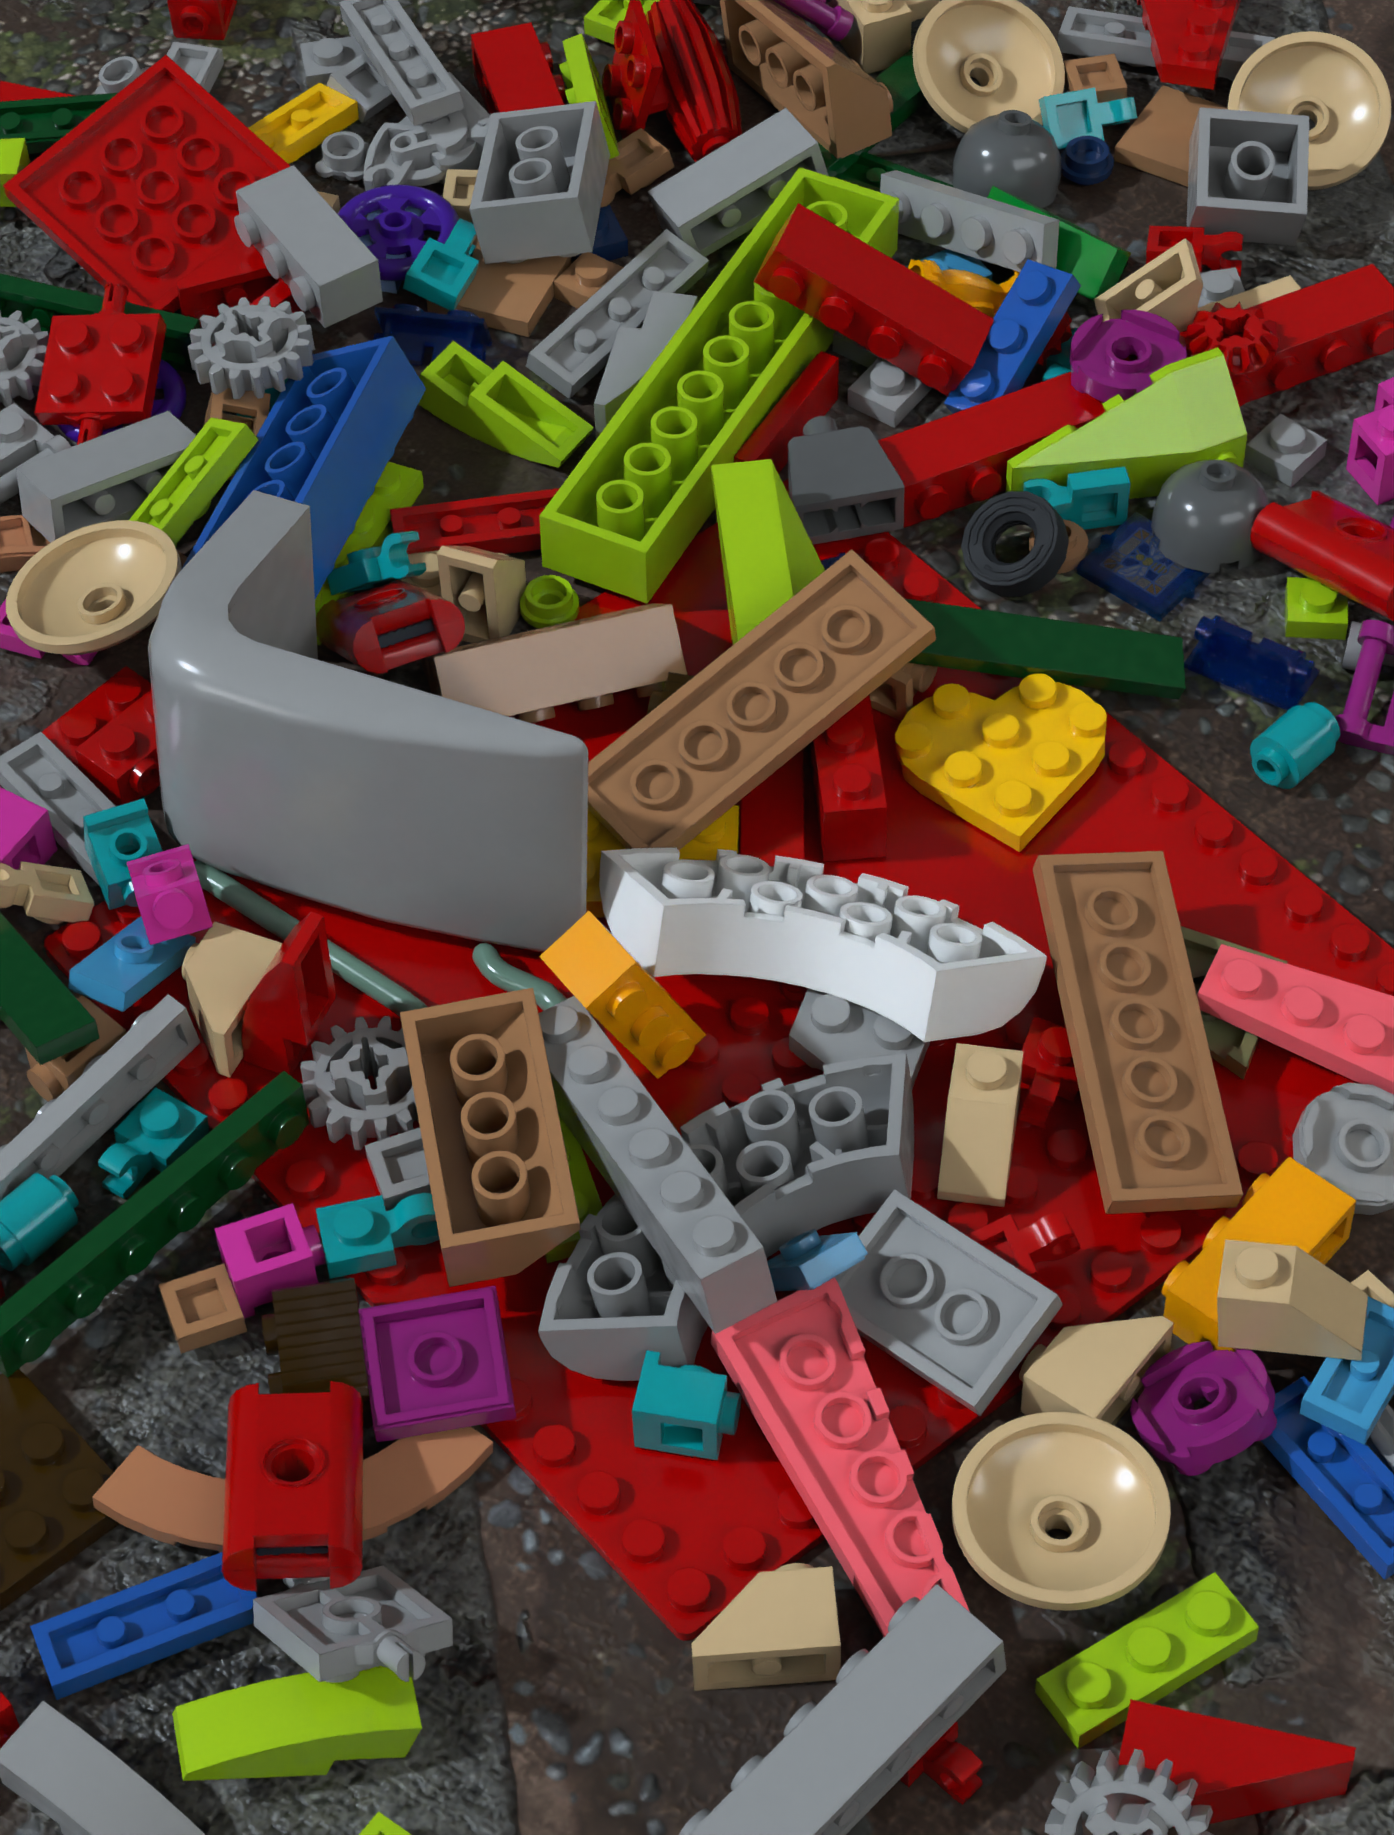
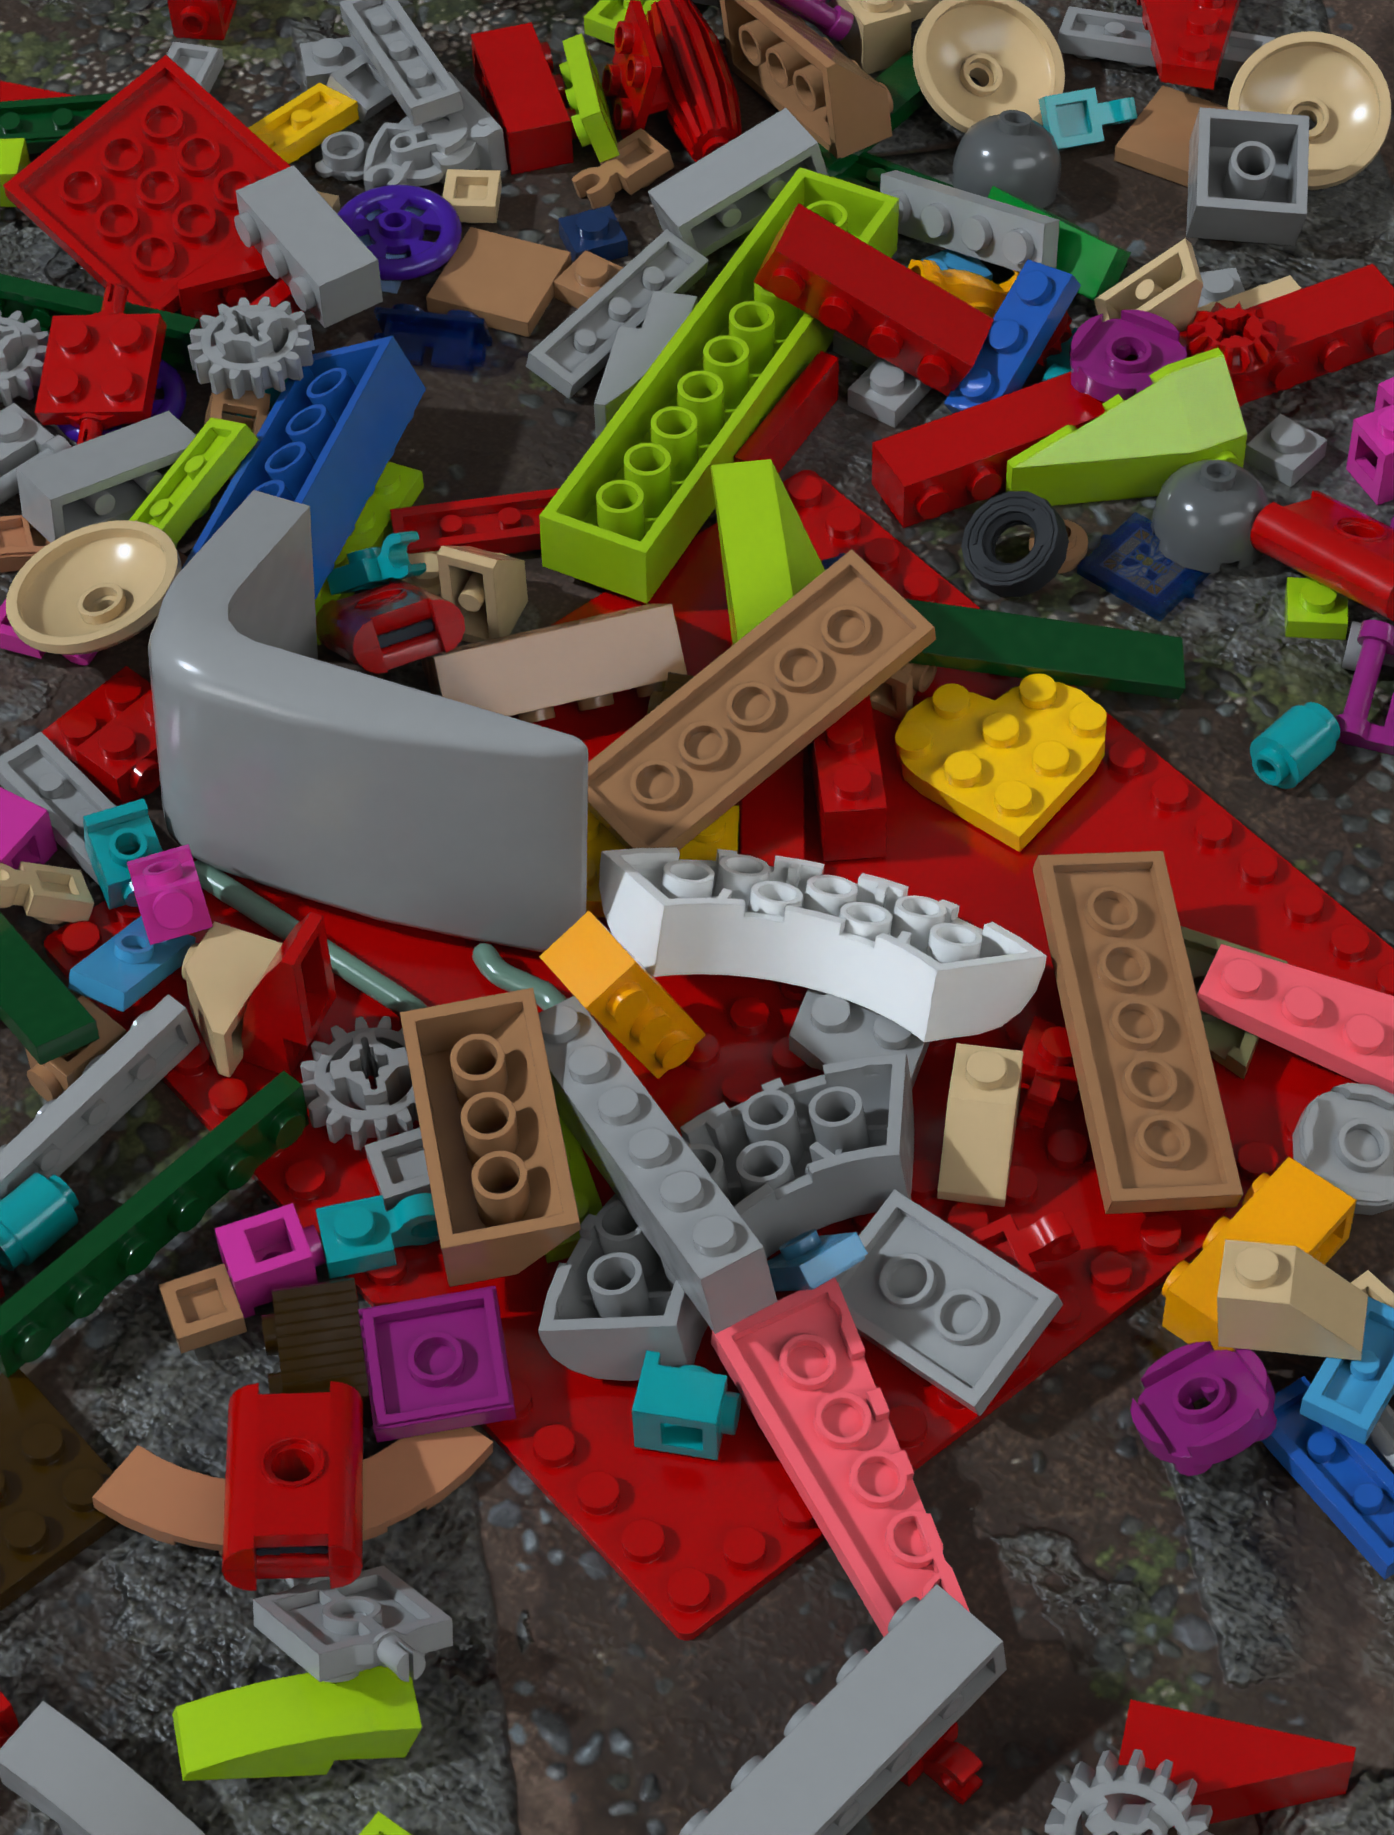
(118, 74): light grey plate -> none
(140, 1625): blue plate -> none
(150, 1138): teal plate -> none
(445, 270): teal plate -> none
(501, 408): lime slope -> none
(540, 183): light grey brick -> none
(549, 602): lime plate -> none
(773, 1633): tan slope -> none
(843, 482): dark grey torso -> none
(1069, 1477): tan dish -> none
(1086, 160): dark blue plate -> none
(1089, 498): teal plate -> none
(1094, 1367): tan slope -> none
(1098, 72): medium nougat plate -> none
(1146, 1659): lime plate -> none
(1207, 248): red plate -> none
(1261, 669): clear blue hinge -> none

